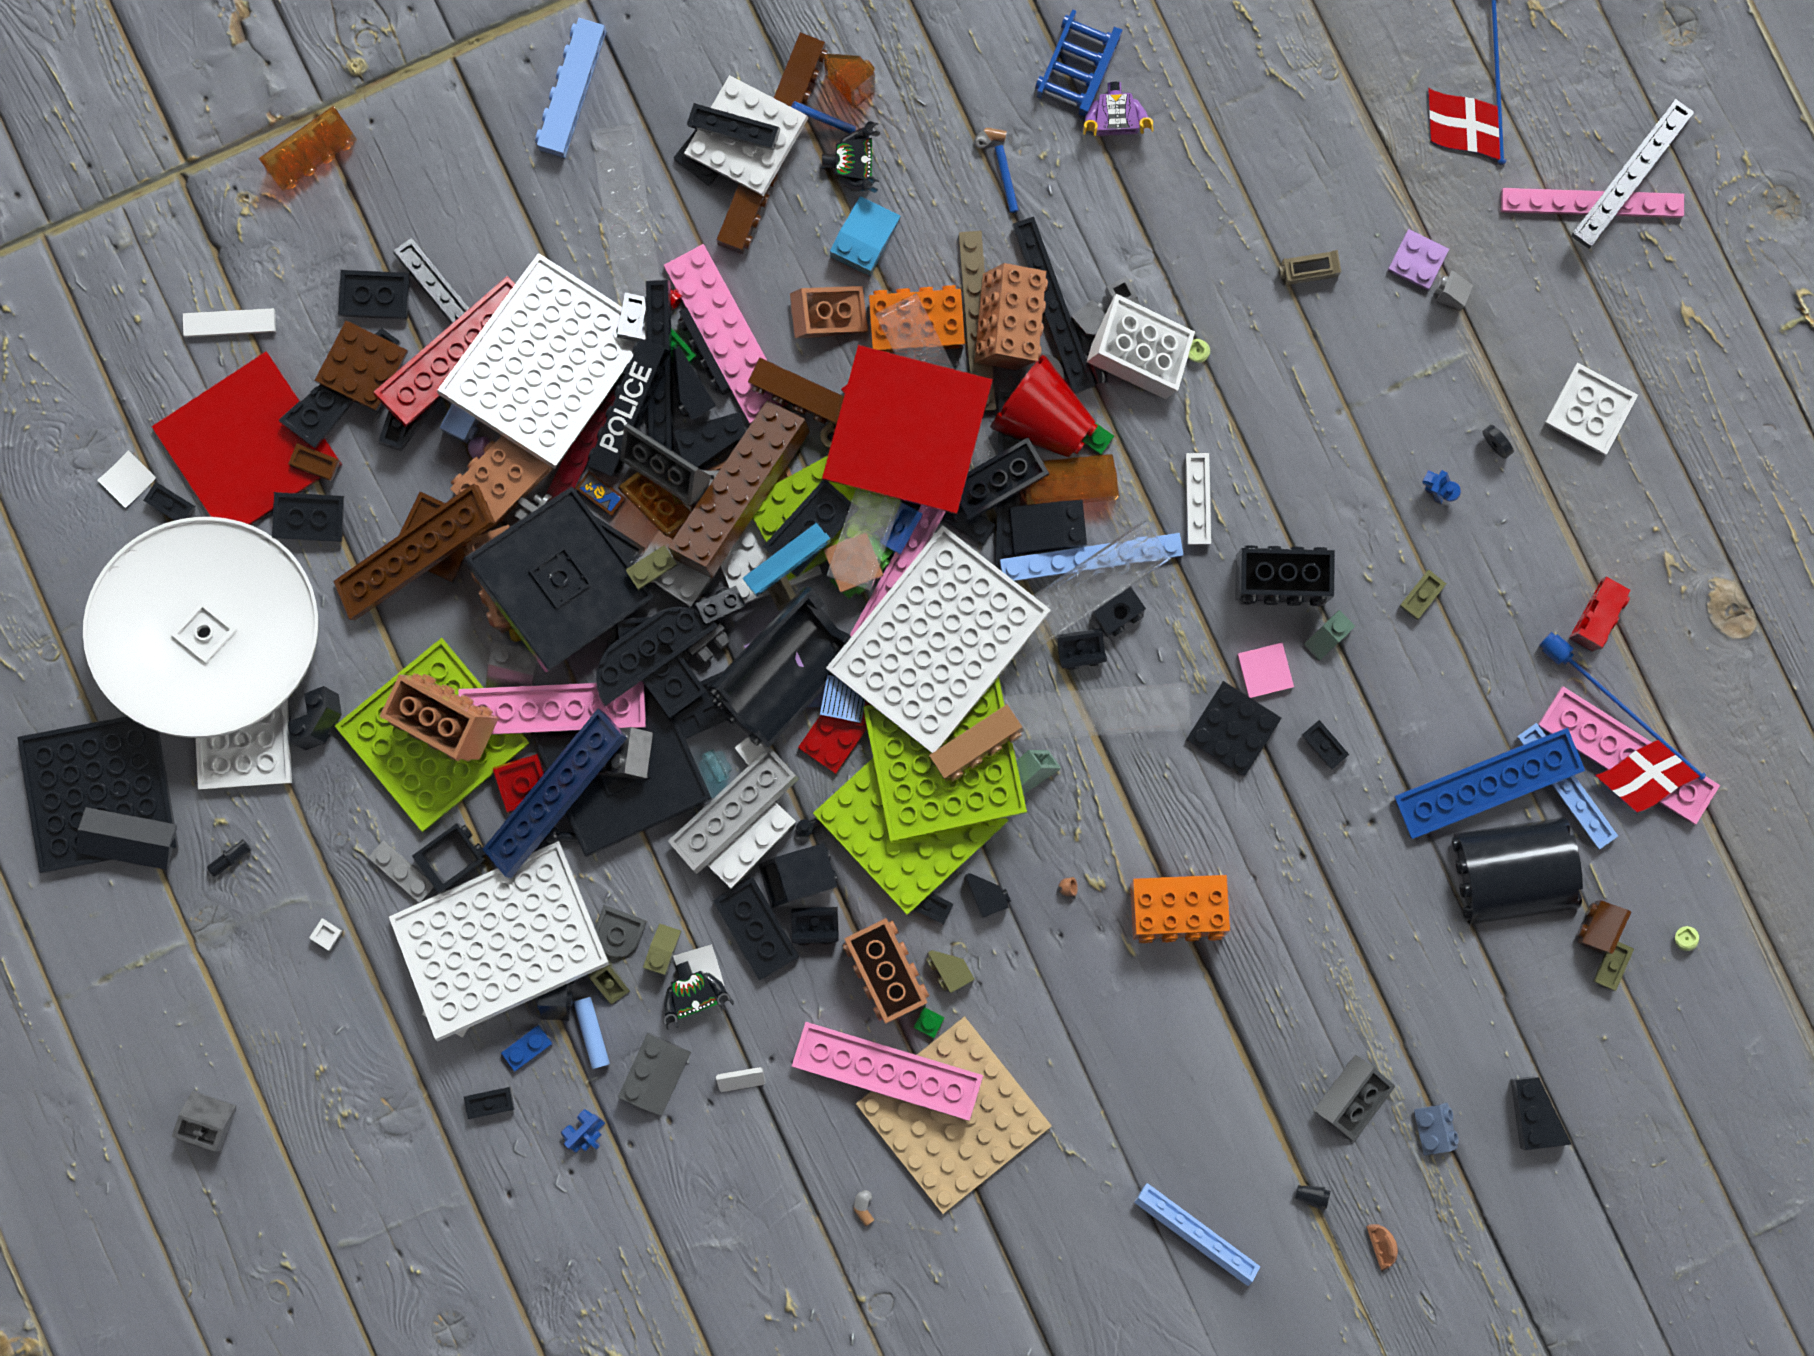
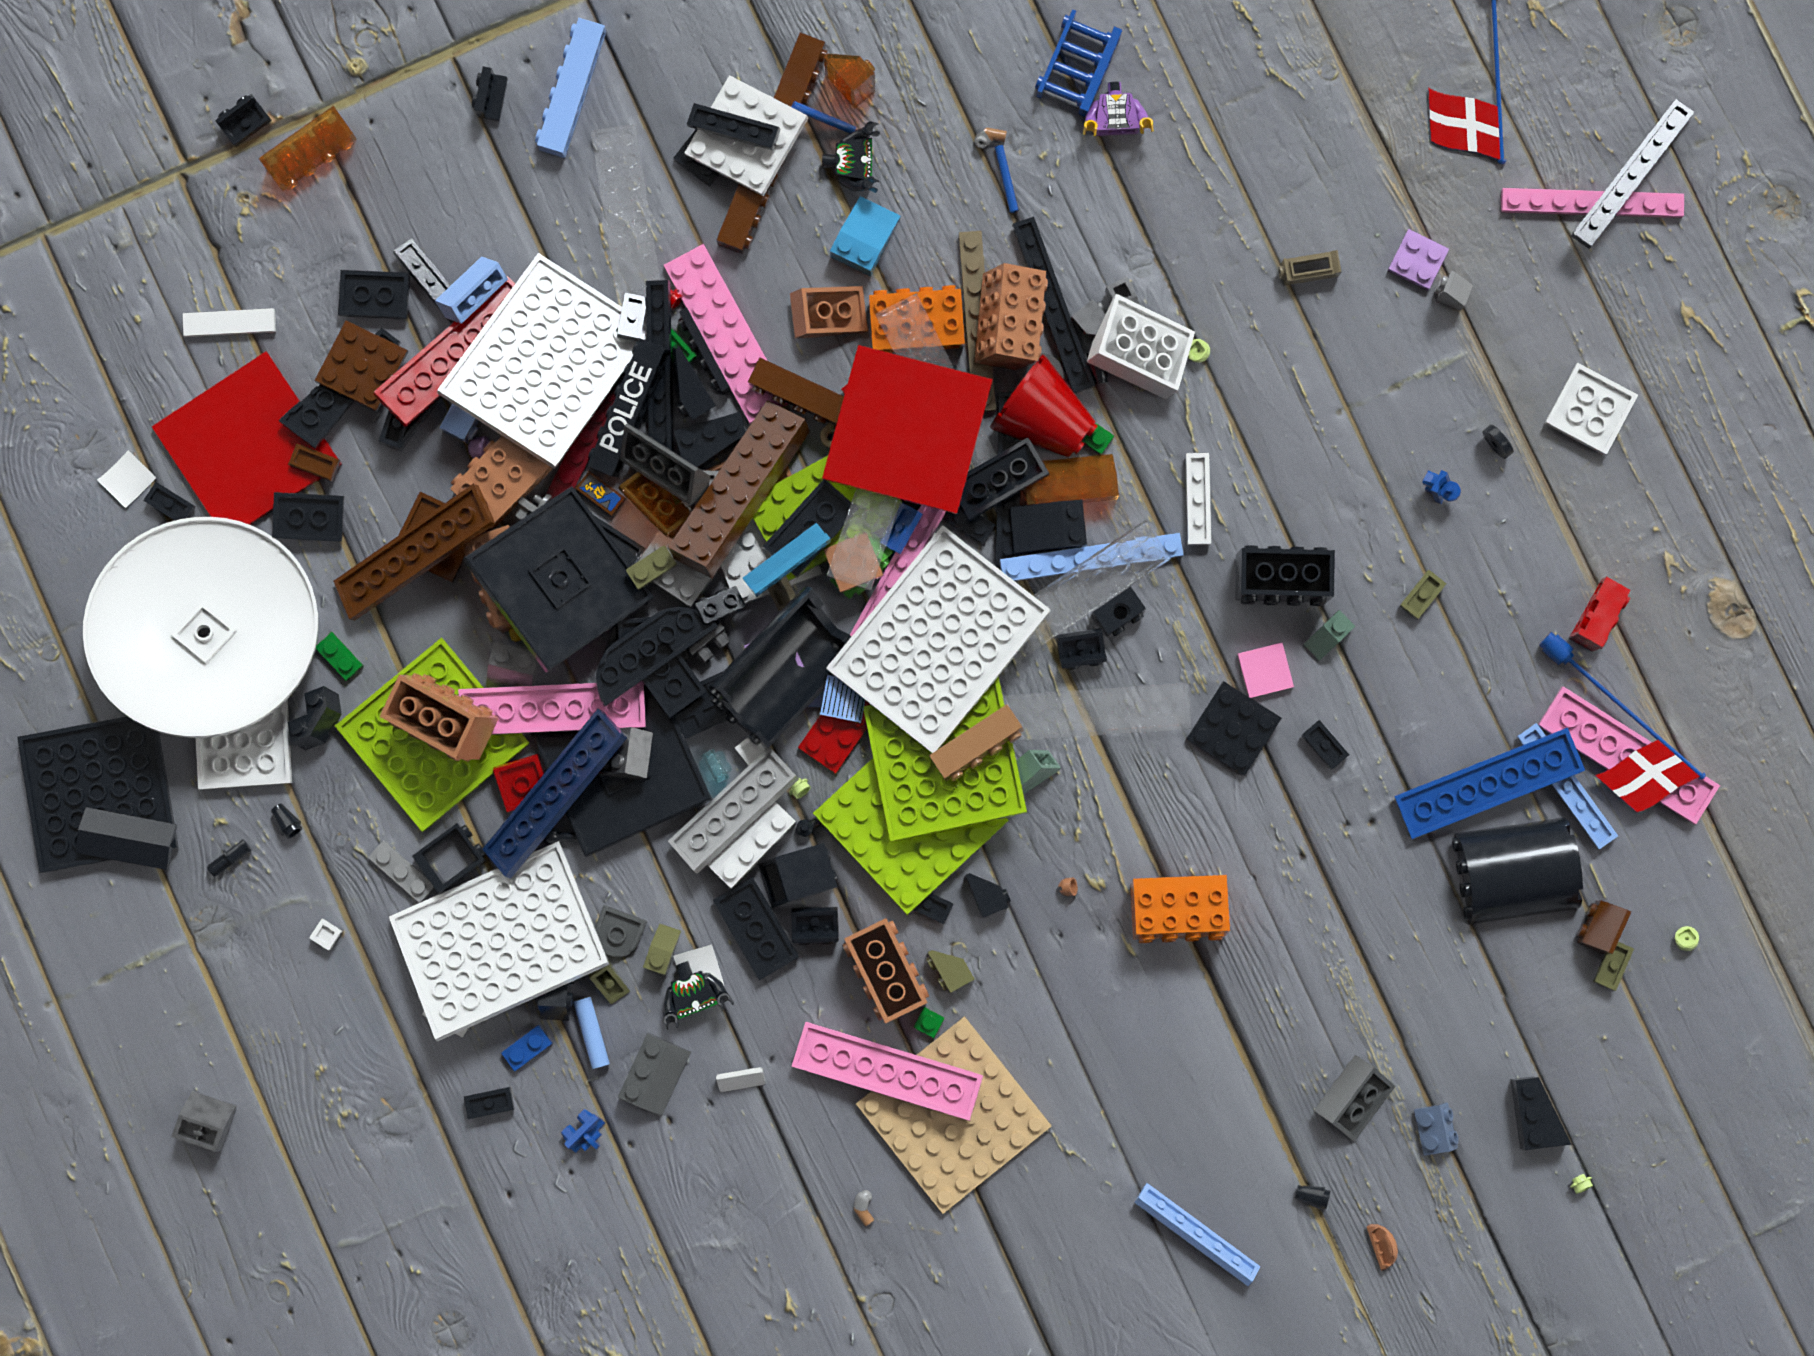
(242, 119): none -> black bracket
(286, 821): none -> black cone
(339, 656): none -> green plate
(471, 290): none -> light blue brick
(490, 94): none -> black bracket
(800, 788): none -> yellowish green plate
(1581, 1184): none -> yellowish green plate

